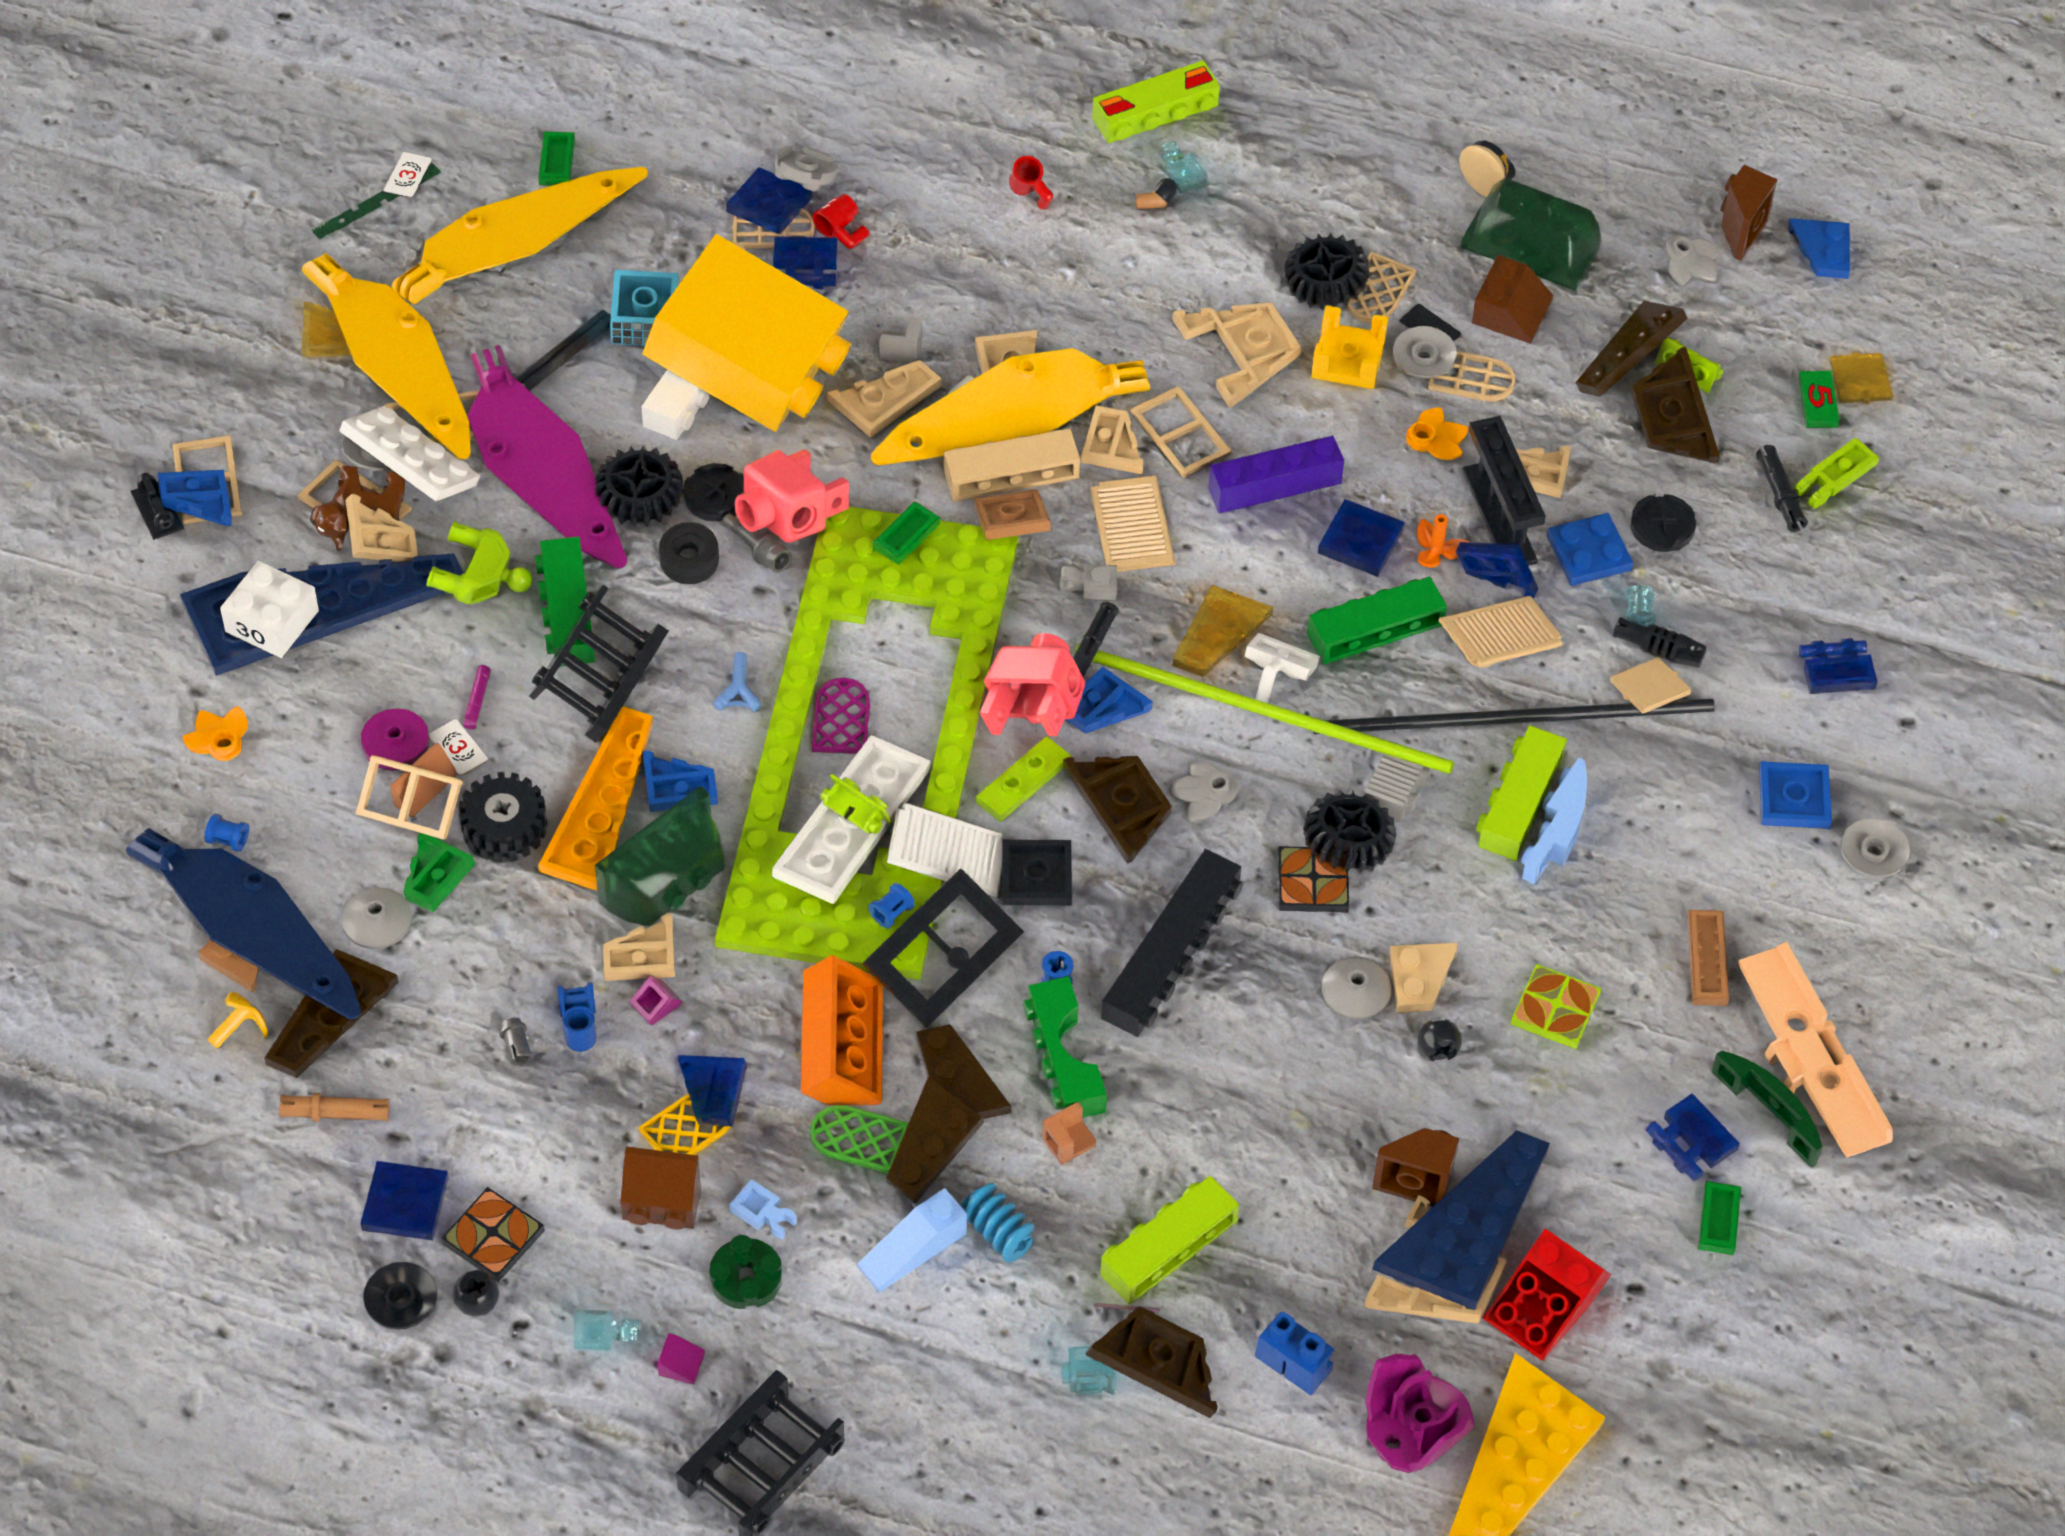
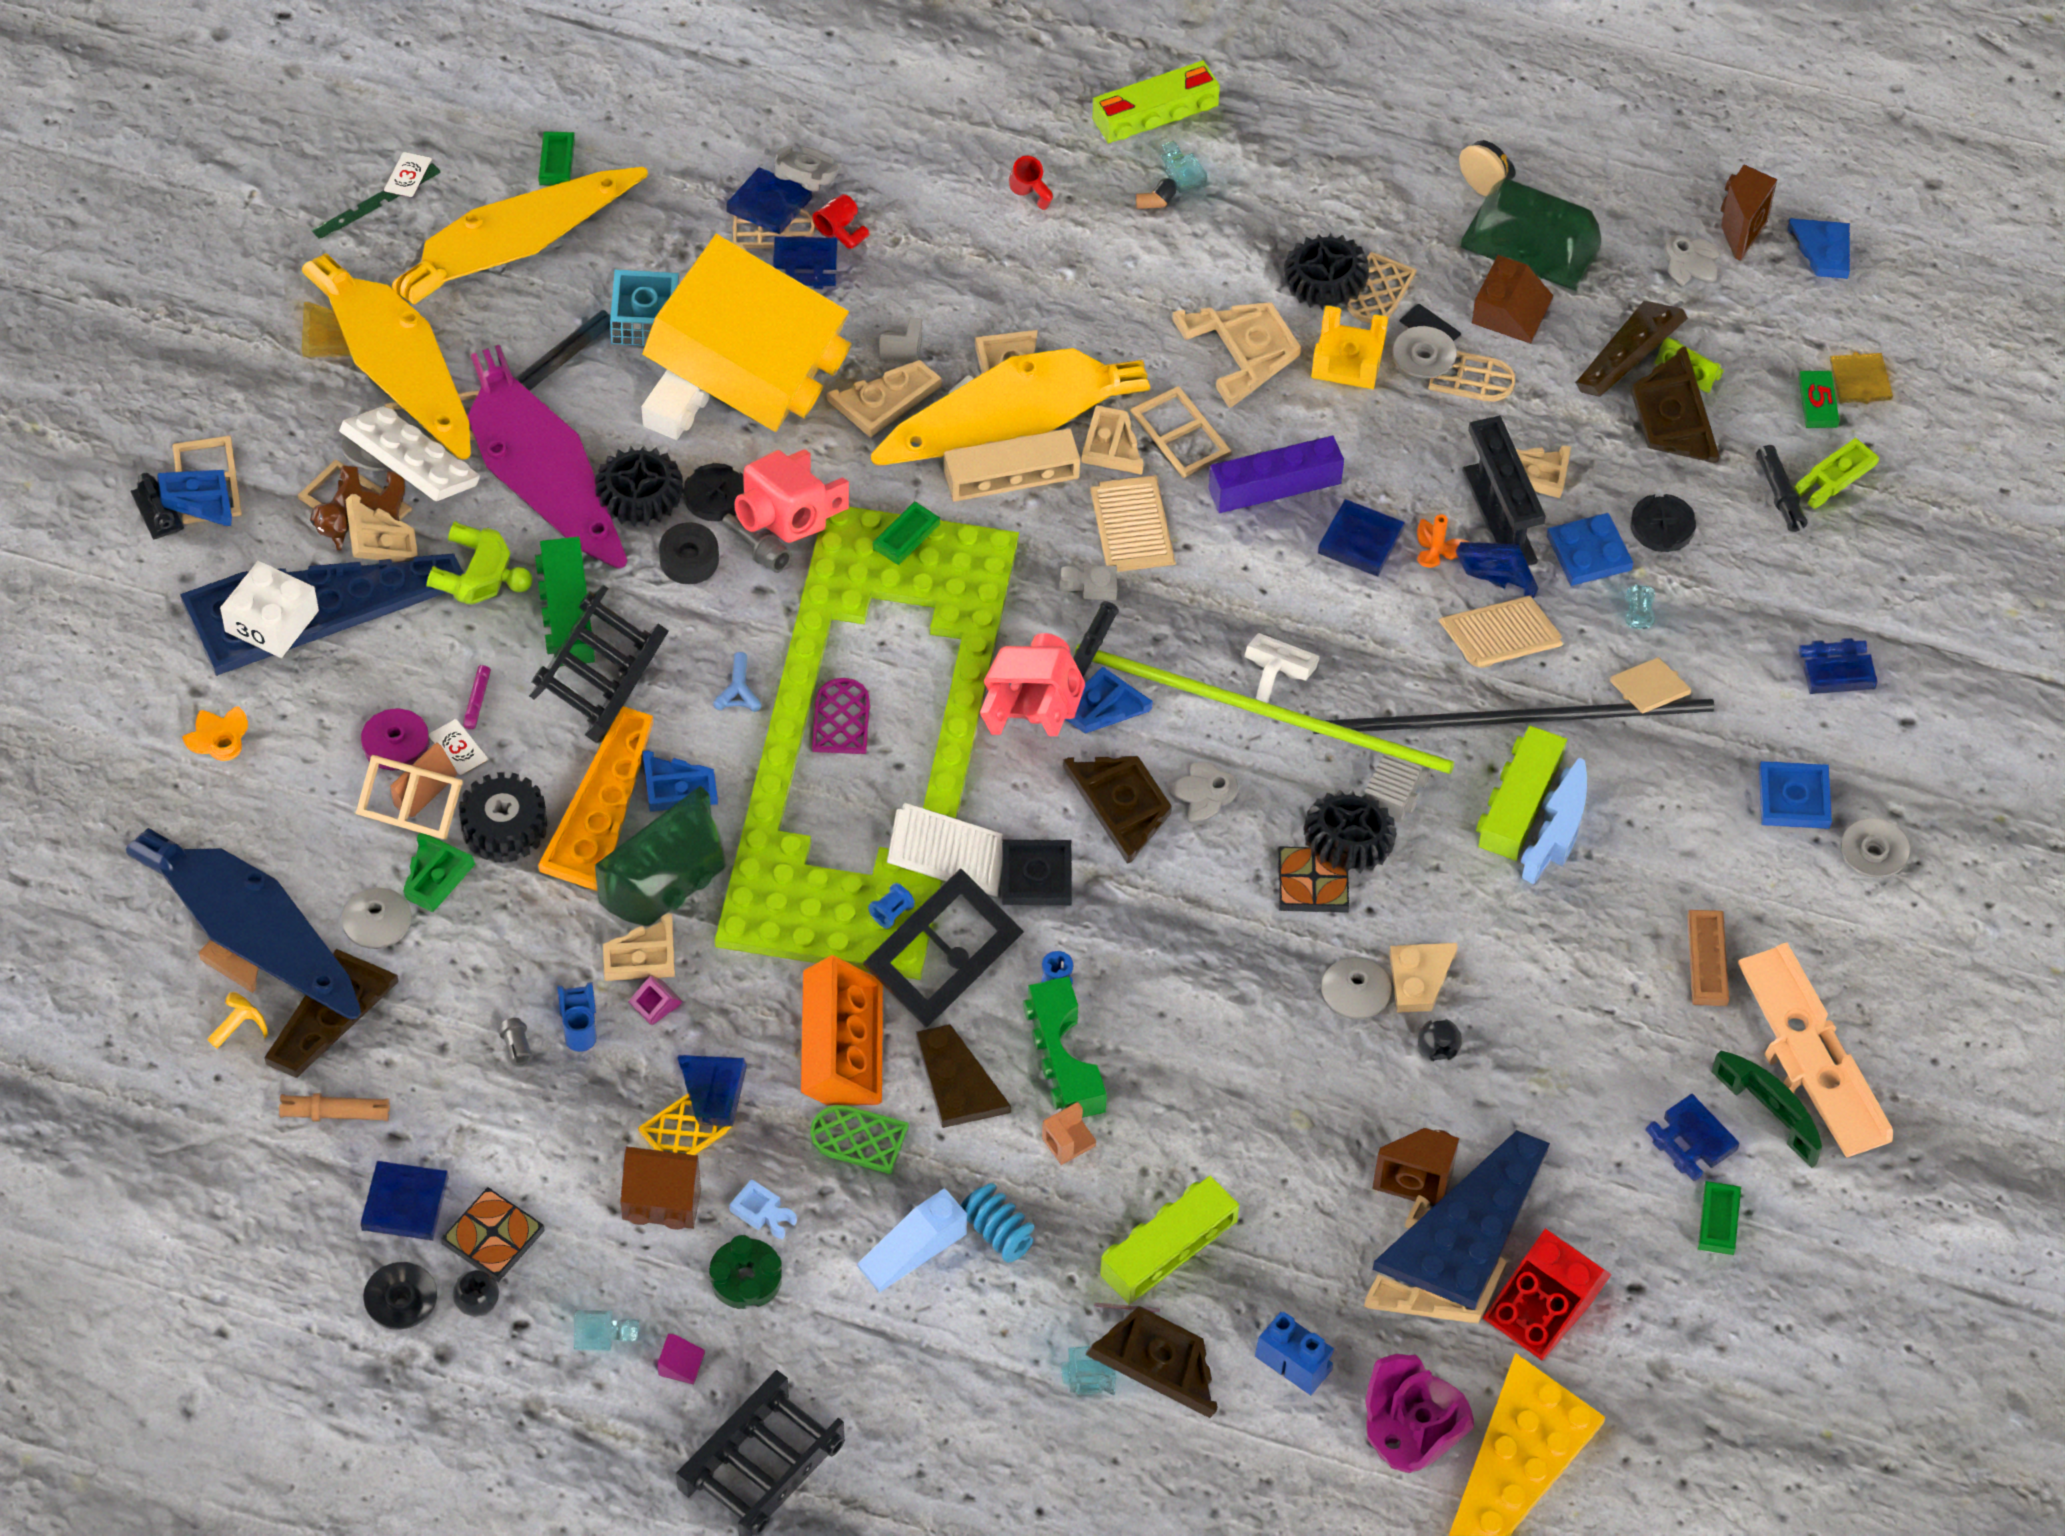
(226, 832): blue bush -> none
(831, 847): white plate -> none
(867, 810): lime hinge -> none
(932, 1140): dark brown wing -> none
(1012, 514): medium nougat tile -> none
(1022, 779): lime plate -> none
(1171, 943): black brick -> none
(1218, 629): clear yellow wing -> none
(1376, 619): green brick -> none
(1436, 435): light orange plate -> none
(1556, 1006): tile -> none
(1661, 642): black hinge -> none

